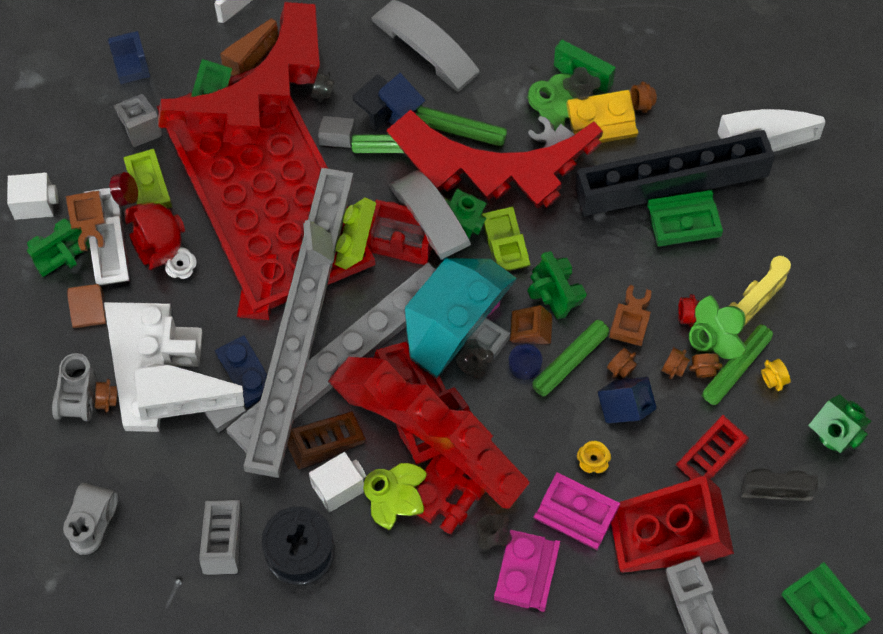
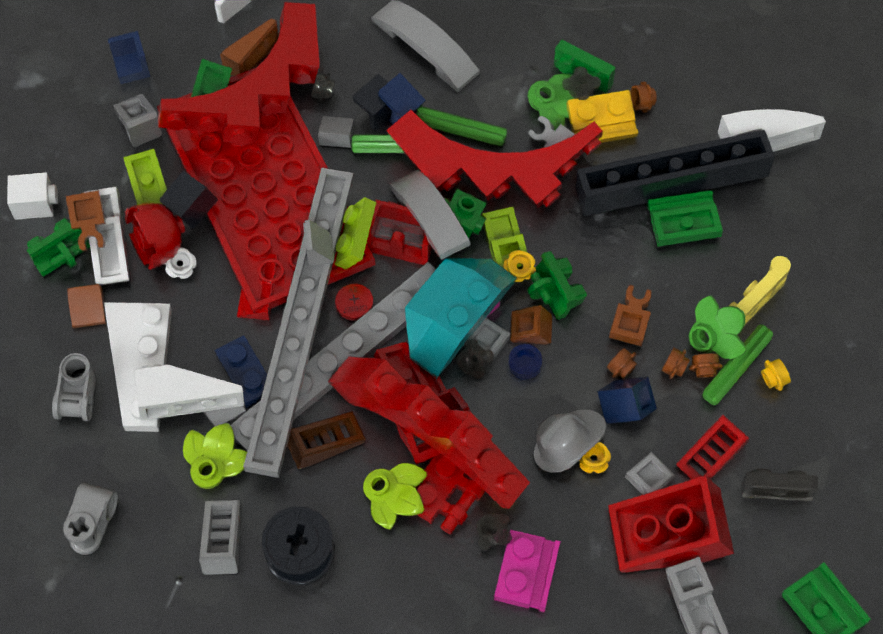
(105, 395): dark orange plate -> none
(123, 189): dark red tile -> none
(181, 344): white panel -> none
(188, 199): none -> black panel
(213, 450): none -> lime plate
(338, 481): white brick -> none
(353, 301): none -> red piece
(520, 257): none -> yellow plate
(567, 438): none -> light grey piece
(570, 358): bright green axle -> none
(577, 511): dark pink plate -> none
(650, 475): none -> light grey tile
(686, 310): red plate -> none
(841, 424): green brick -> none

